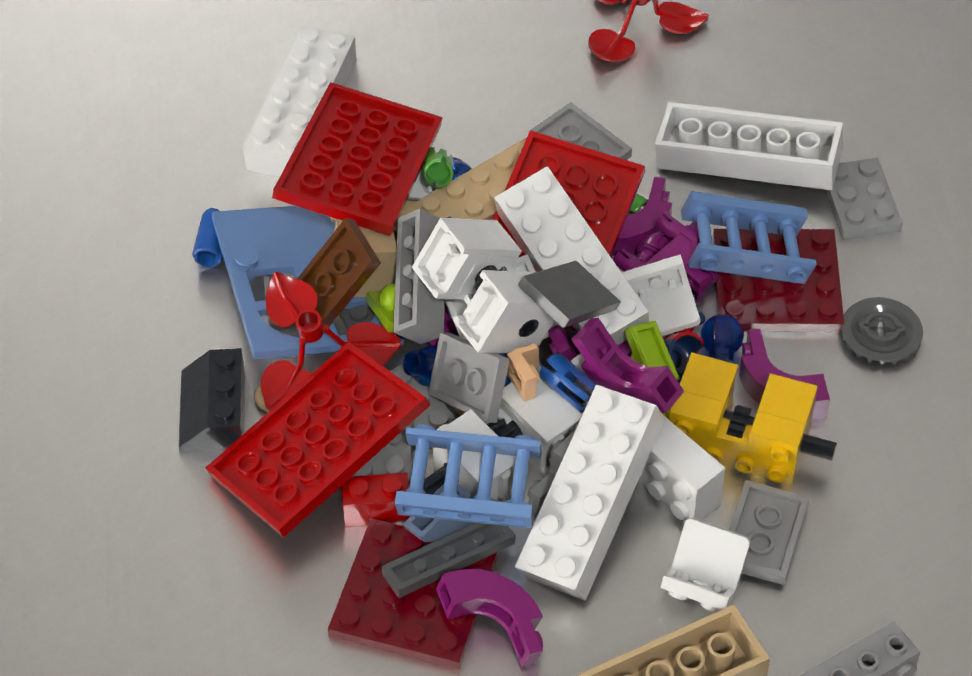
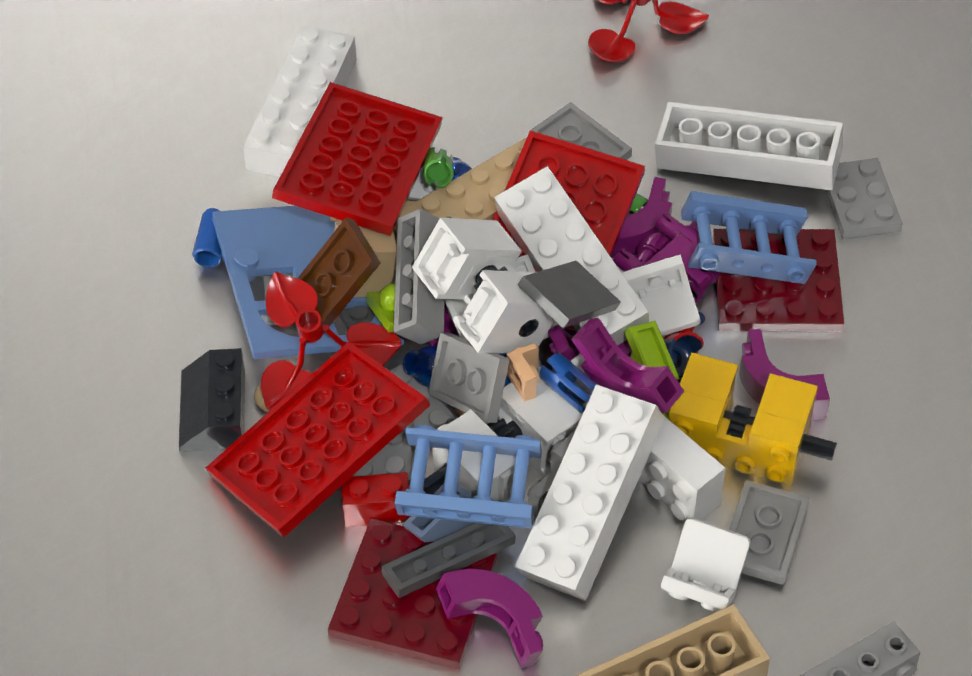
(722, 337): clear blue piece -> none
(899, 323): dark grey gear -> none

